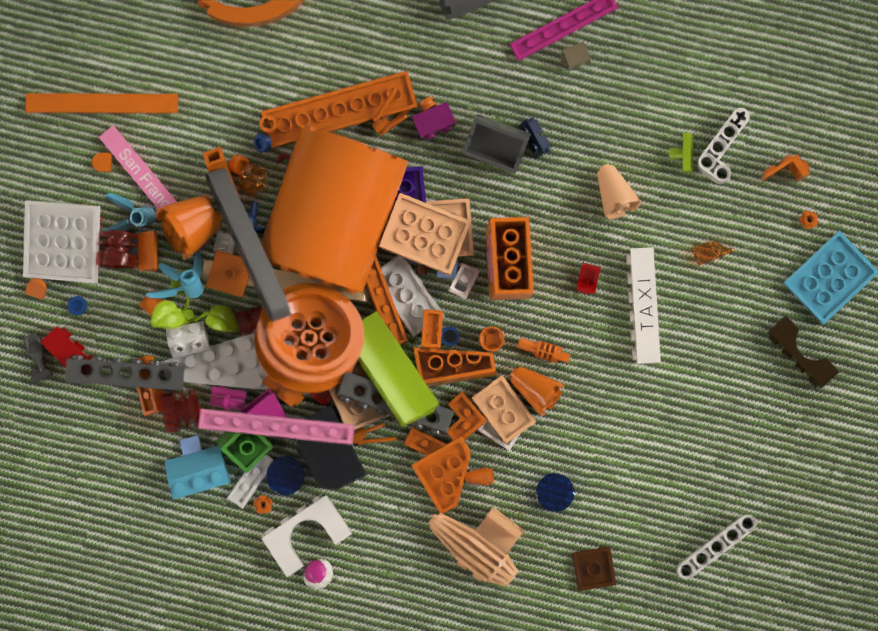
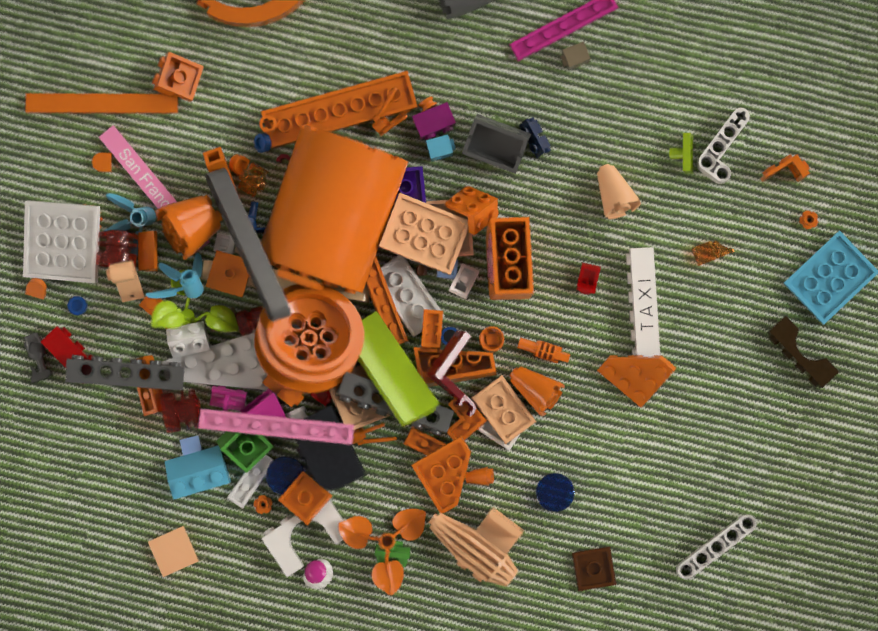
(126, 280): none -> light nougat door
(173, 551): none -> light nougat tile
(177, 76): none -> orange plate
(298, 413): none -> white wheel
(300, 280): none -> orange tile
(305, 497): none -> orange plate
(356, 532): none -> orange plant
(399, 552): none -> bright green hips
(440, 147): none -> medium azure brick
(443, 363): none -> dark red hinge
(476, 206): none -> orange bracket
(637, 375): none -> orange plate

